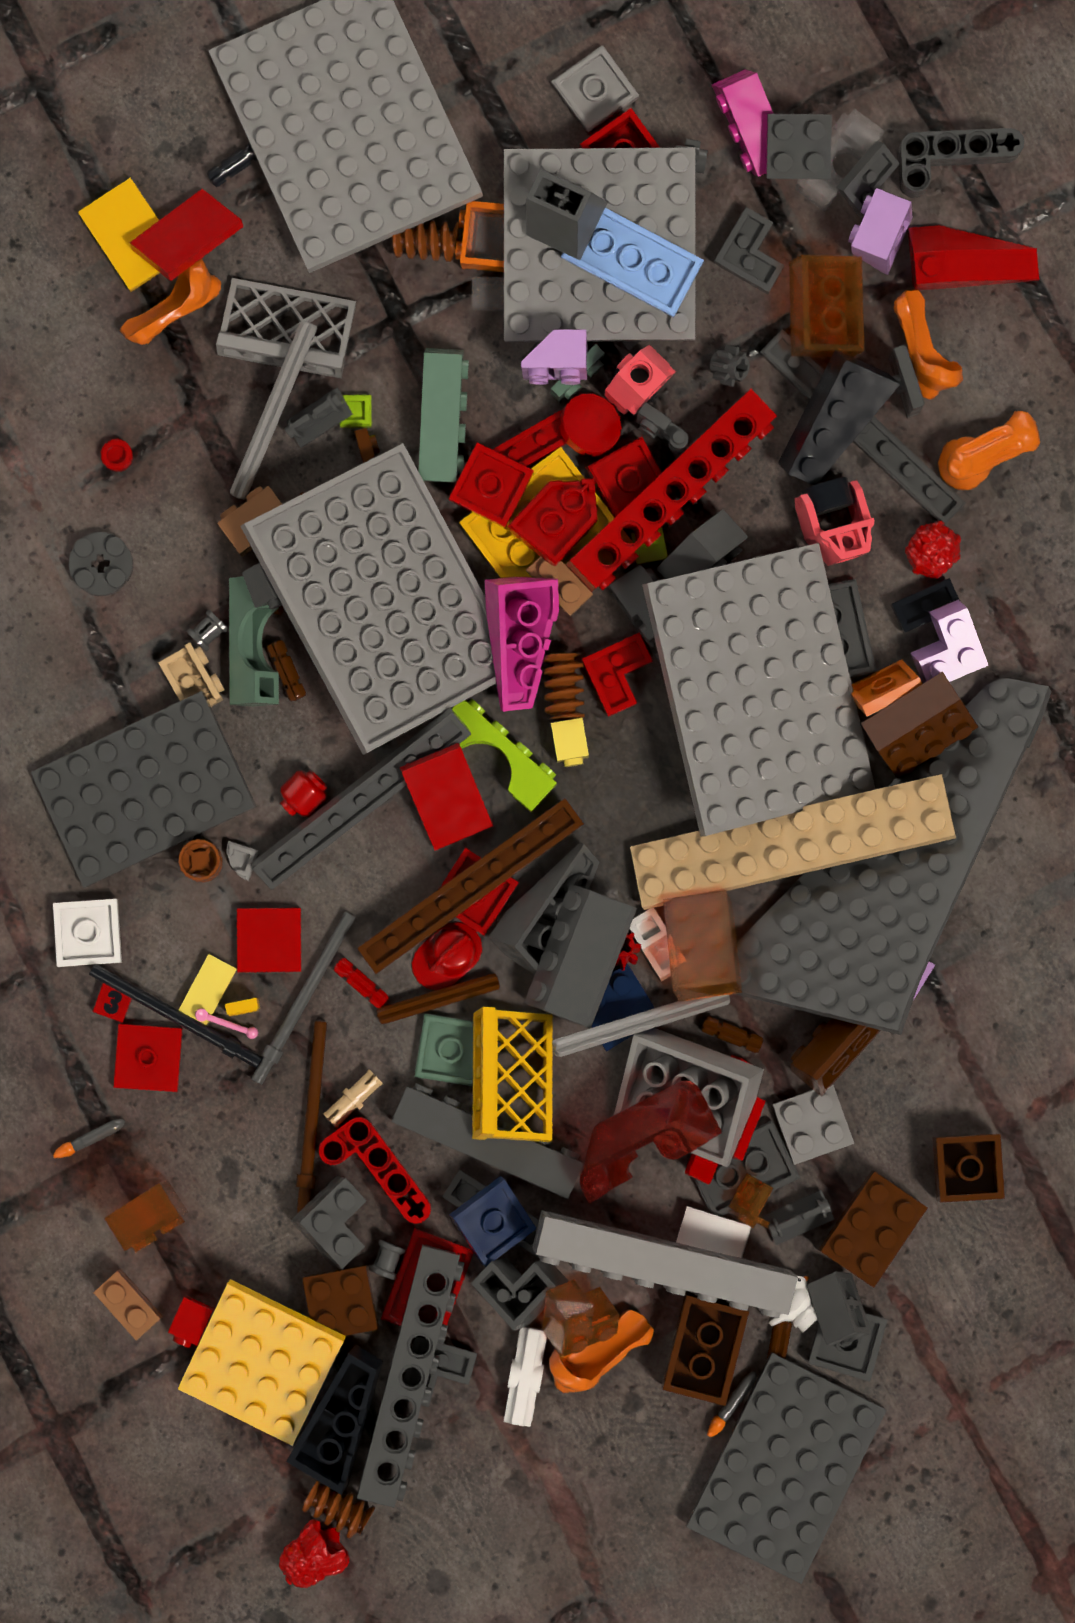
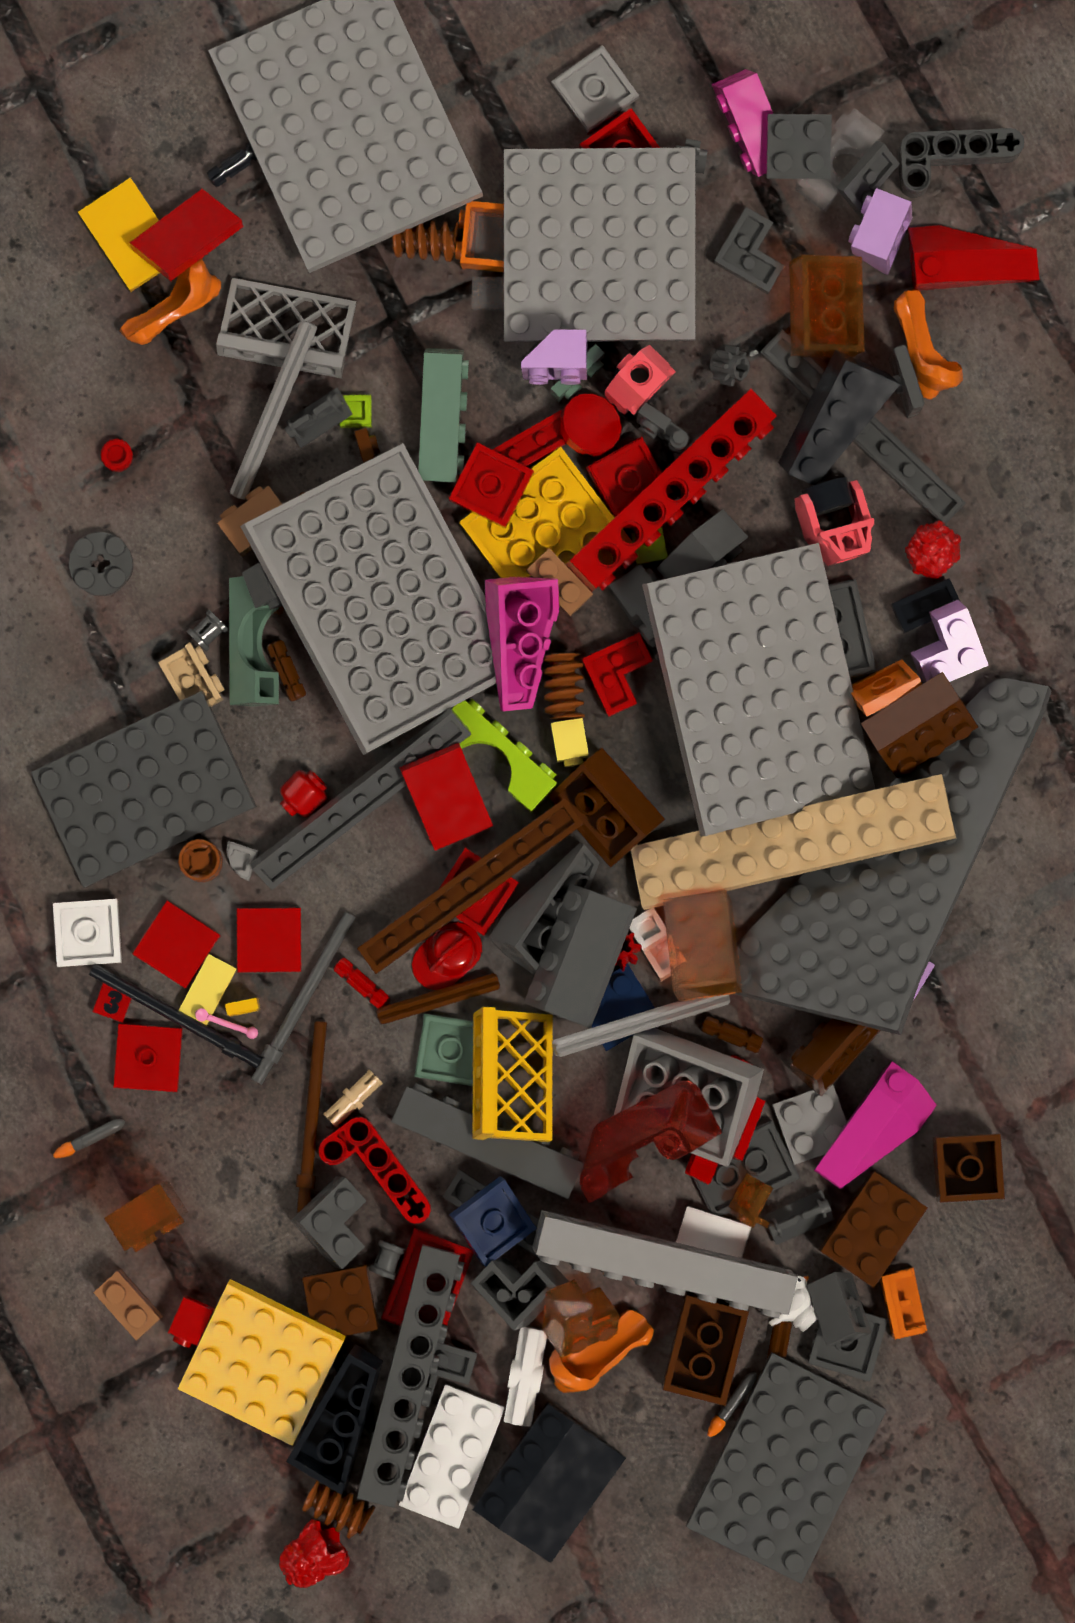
(176, 944): none -> red tile
(452, 1456): none -> white plate
(548, 1482): none -> black slope
(557, 518): red tile -> none
(562, 214): dark grey slope -> none
(609, 805): none -> reddish brown slope
(639, 262): light blue tile -> none
(882, 1121): none -> dark pink wedge
(903, 1303): none -> orange hinge
(970, 460): orange hair -> none

